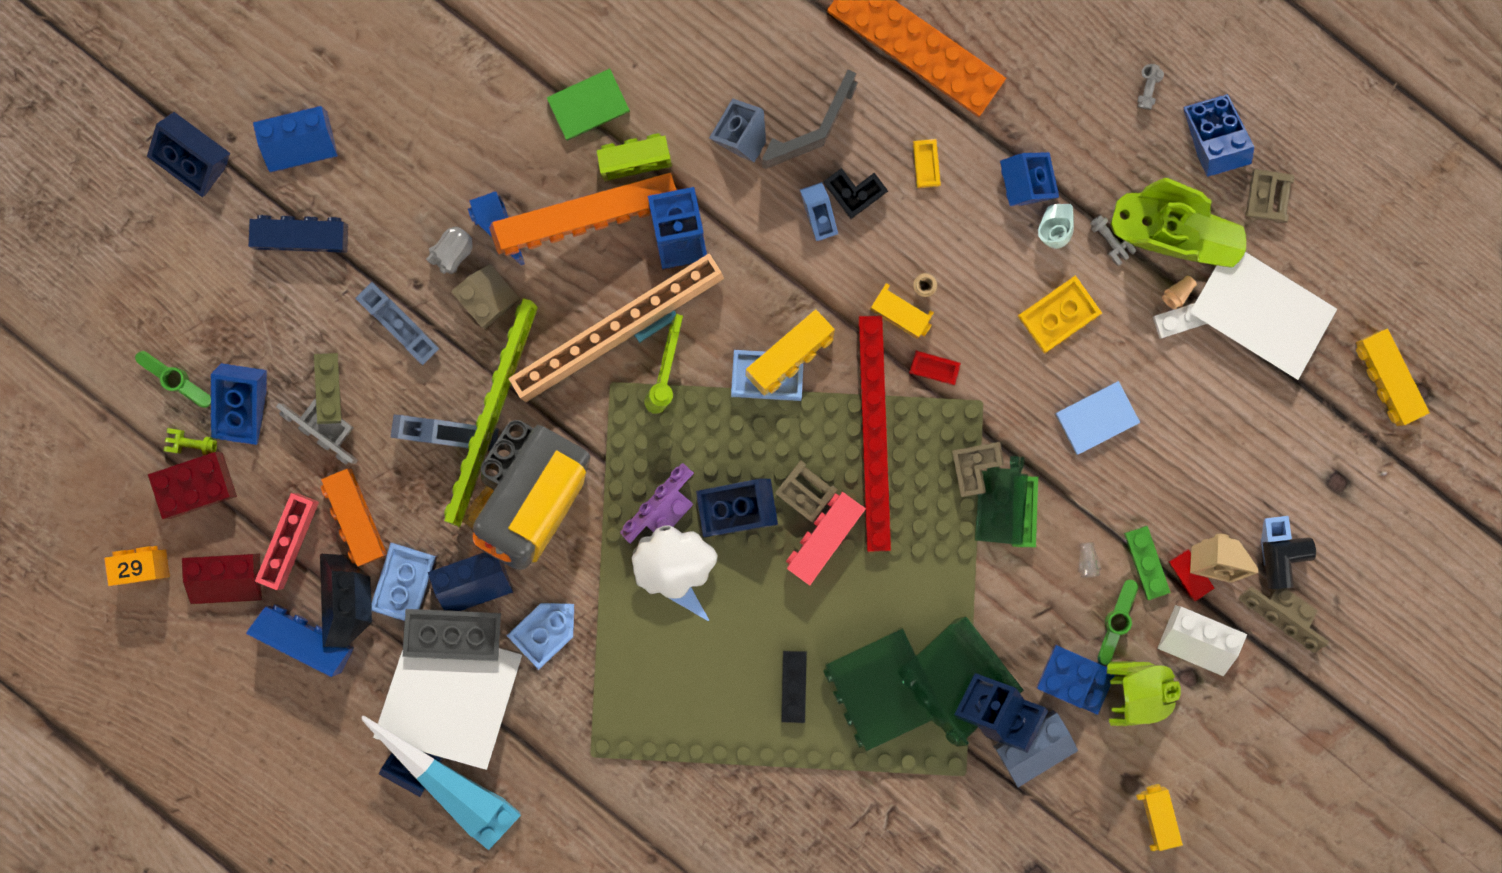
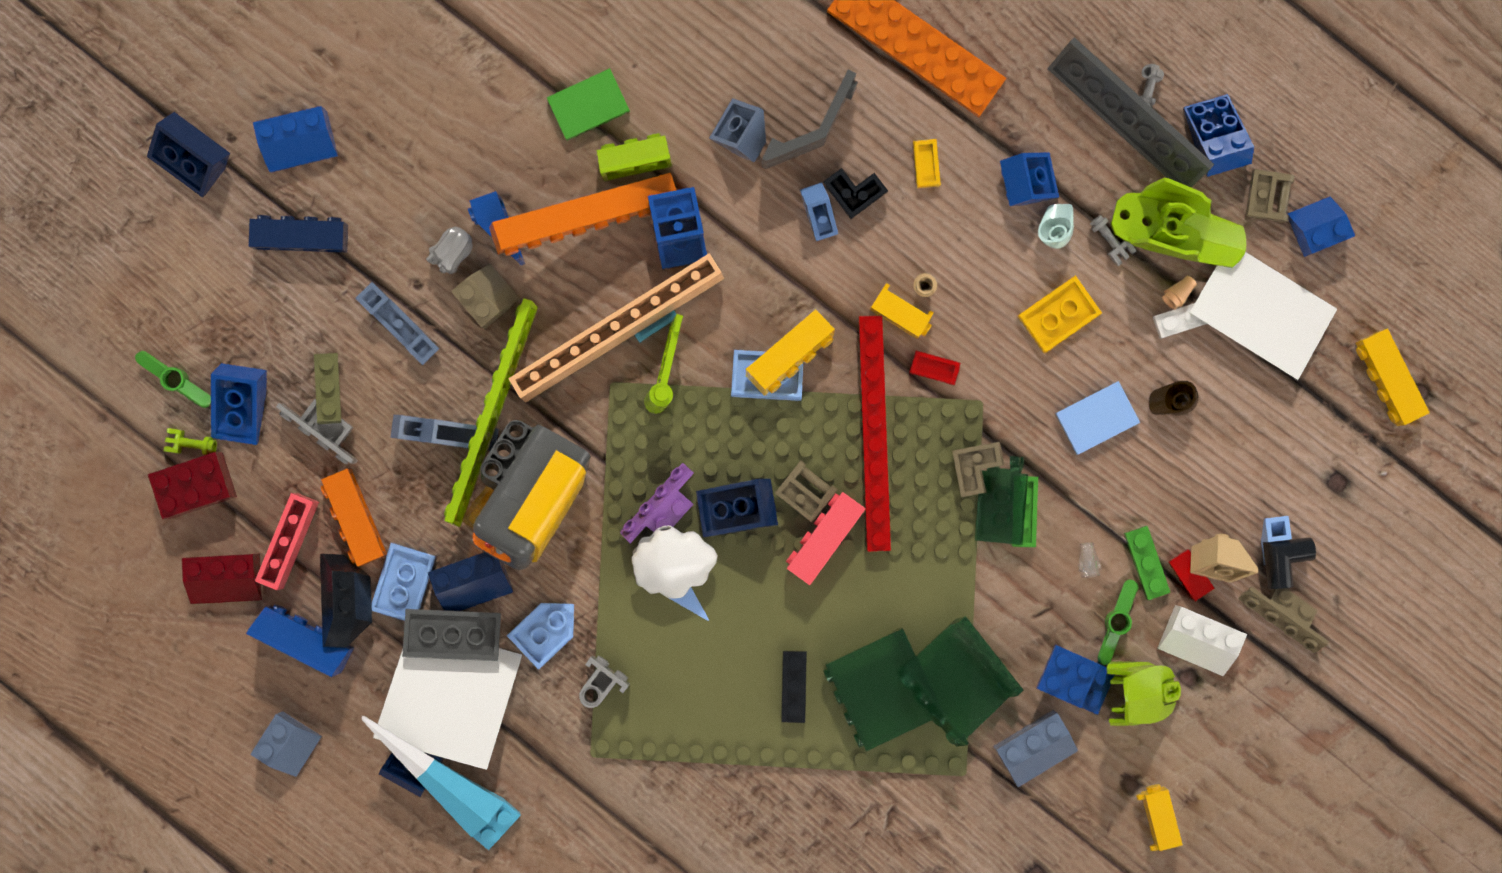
(133, 567): light orange brick -> none
(286, 744): none -> sand blue slope
(602, 681): none -> light grey pin
(1001, 712): dark blue bracket -> none
(1129, 115): none -> dark grey plate
(1173, 397): none -> dark brown cap
(1320, 226): none -> blue slope

